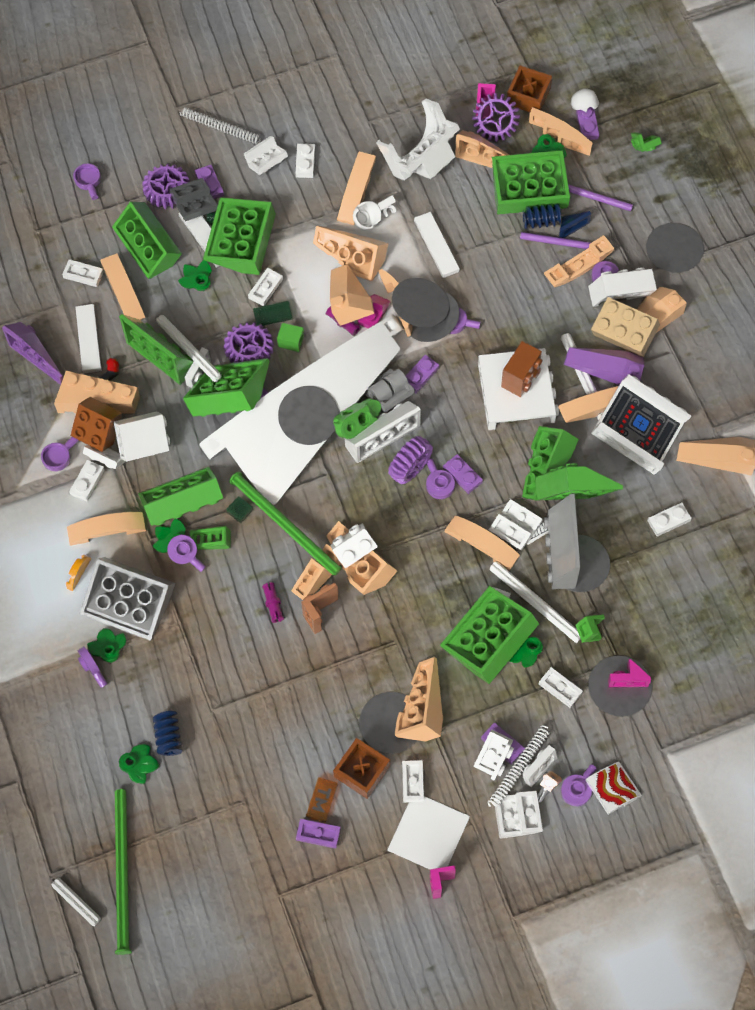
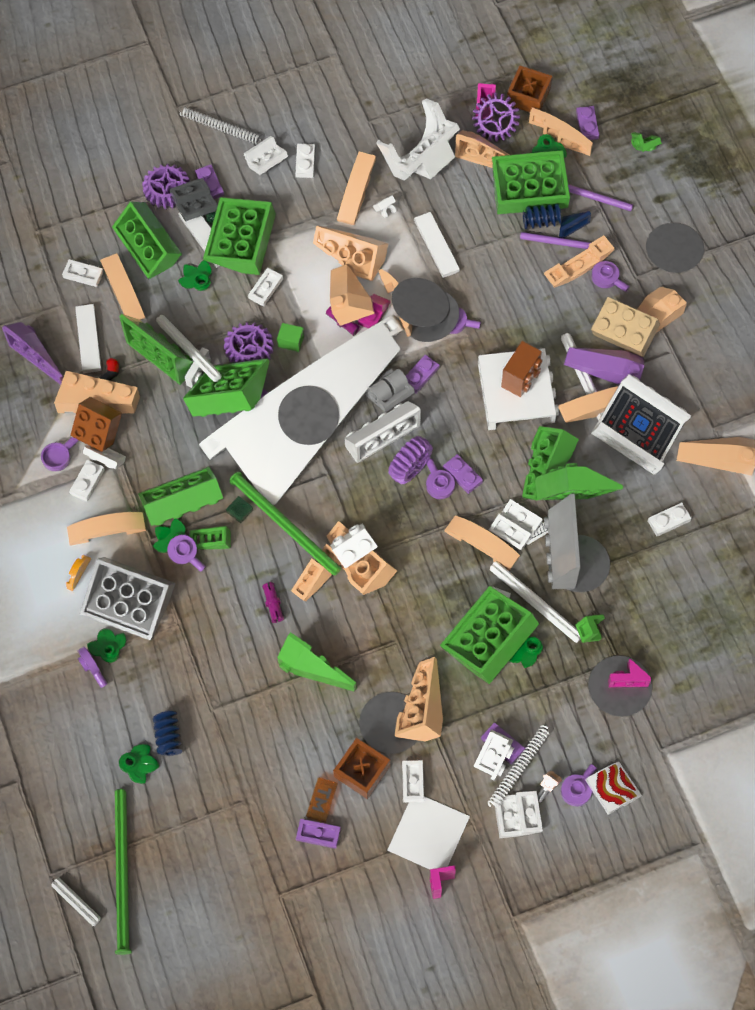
(87, 178): medium lavender piece -> none
(142, 436): white brick -> none
(273, 313): clear green tile -> none
(301, 661): none -> bright green wedge
(314, 603): nougat bracket -> none
(356, 418): bright green piece -> none
(367, 215): white hair -> none
(535, 770): white plate -> none
(560, 687): white plate -> none
(584, 99): white hair -> none
(622, 285): white wedge -> none

